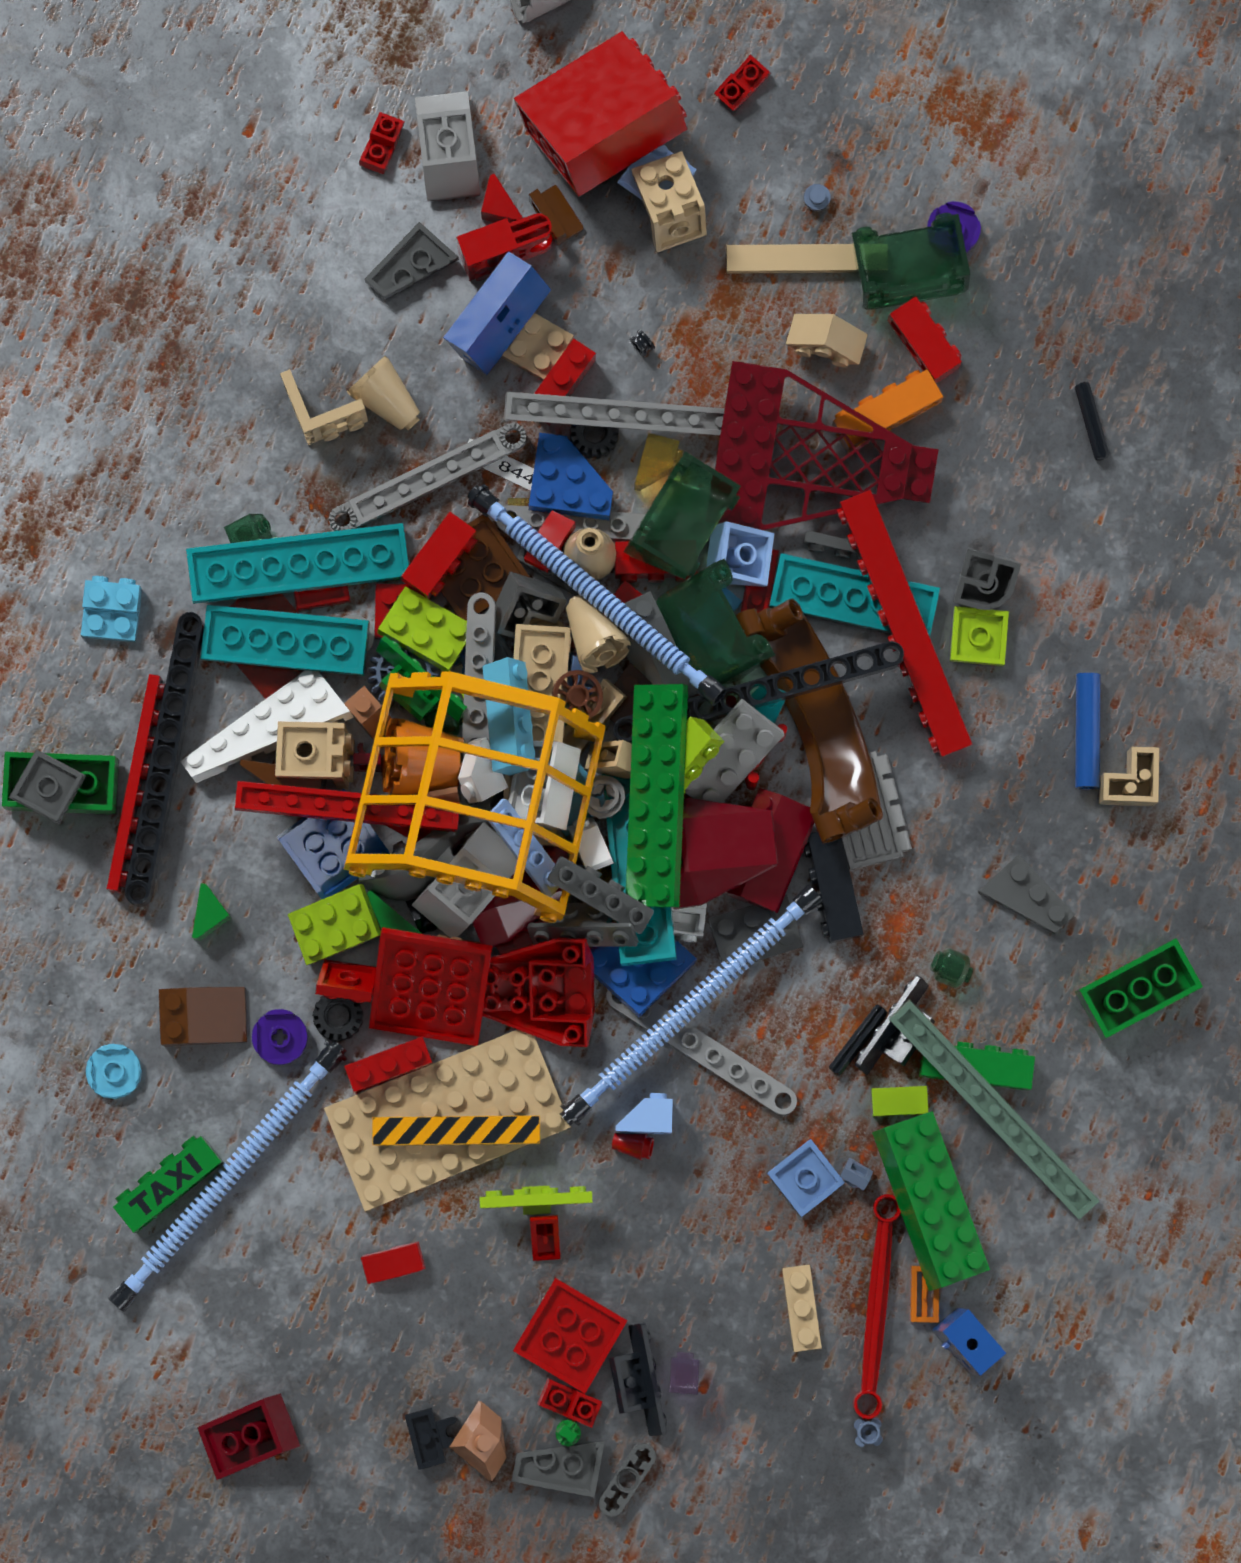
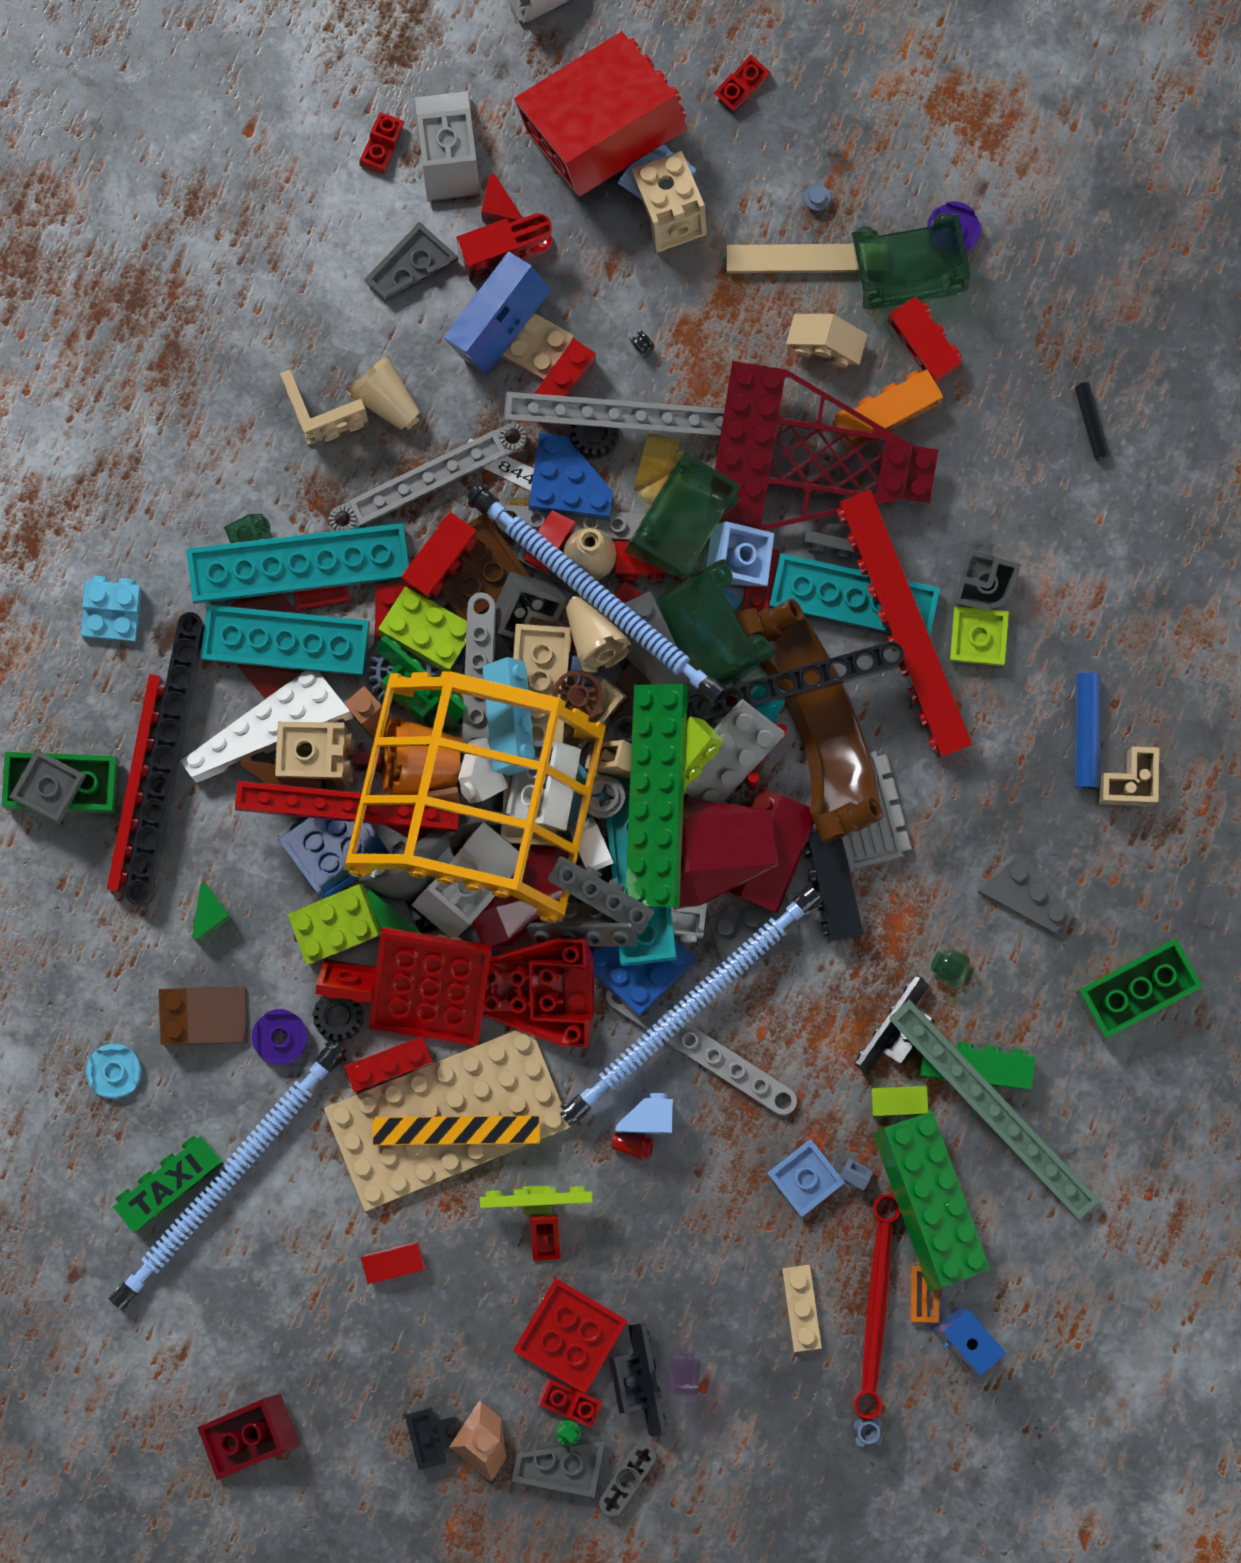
(538, 861): light blue bracket -> none
(562, 217): reddish brown panel -> none
(858, 1039): black axle -> none

